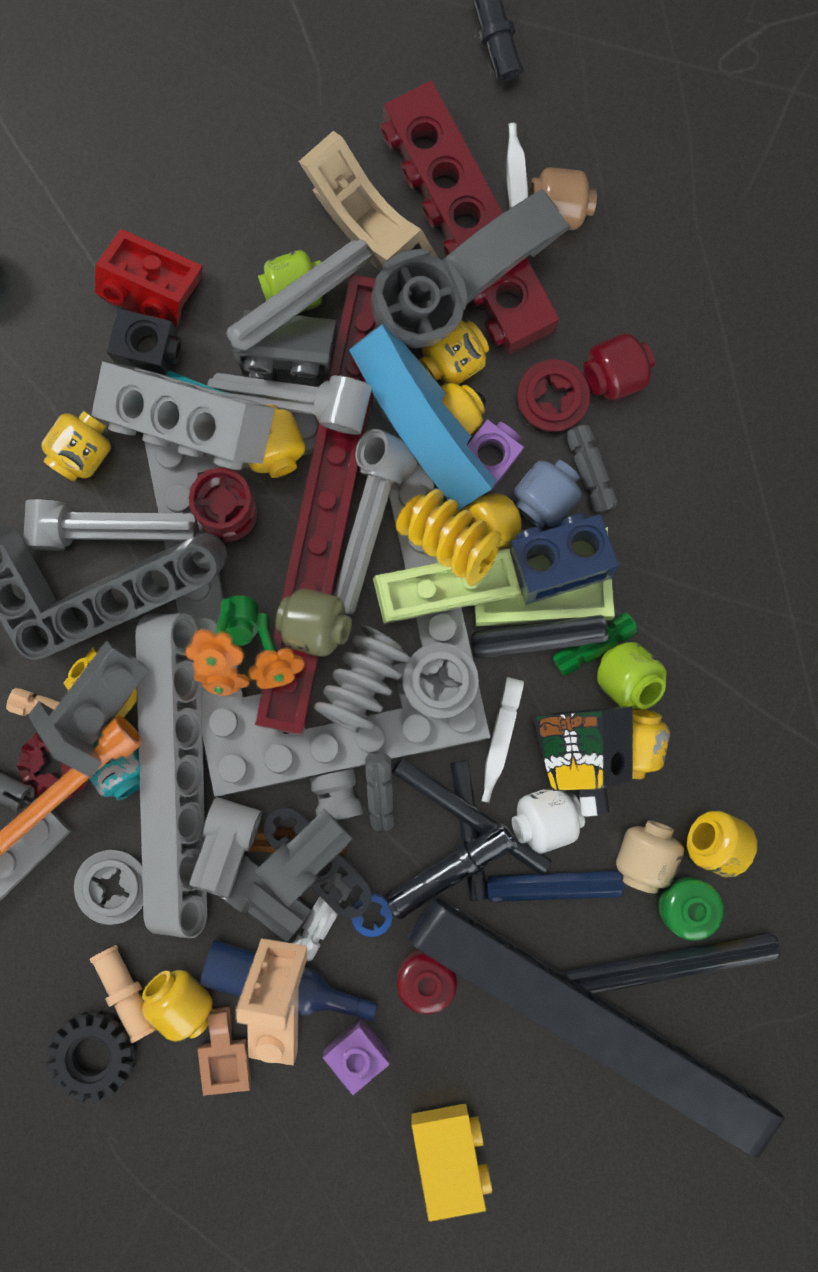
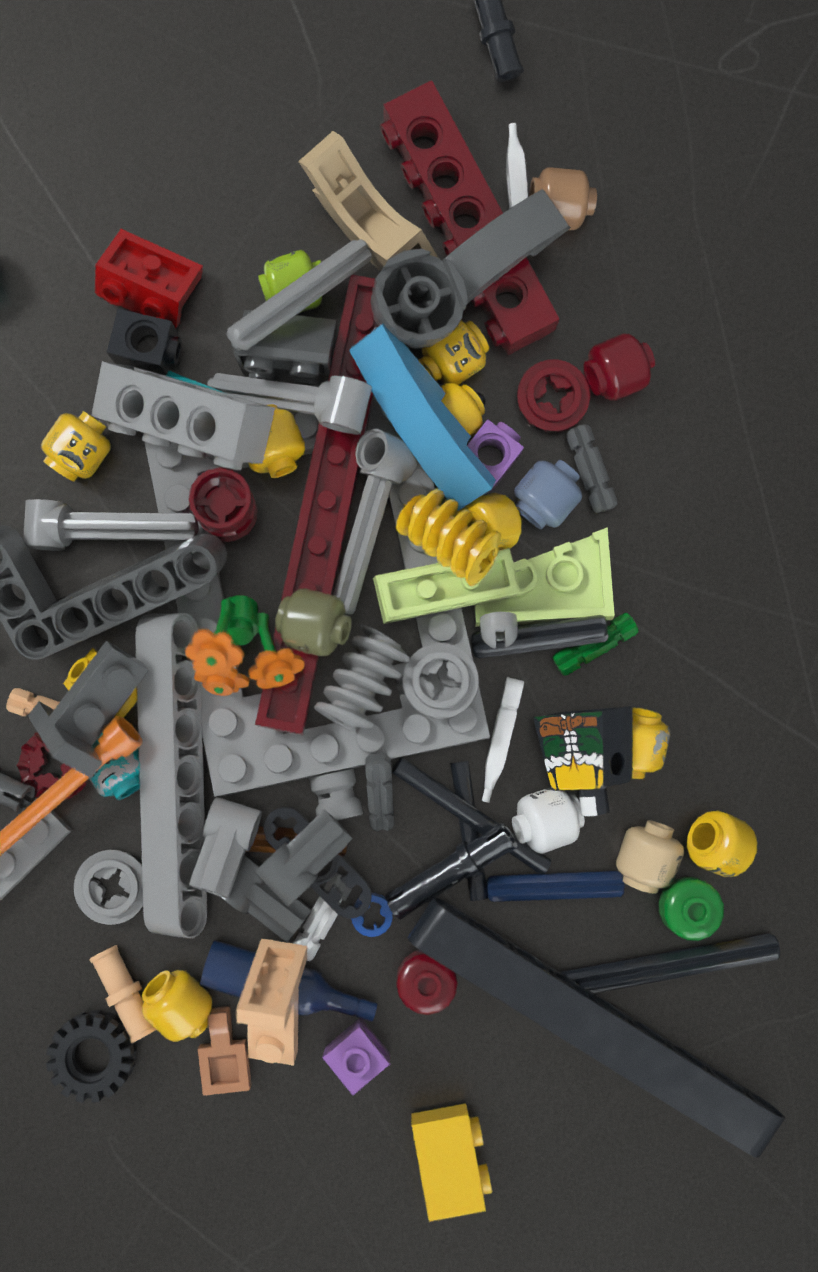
(499, 627): none -> light grey hinge
(567, 568): dark blue brick -> none
(632, 676): lime head -> none

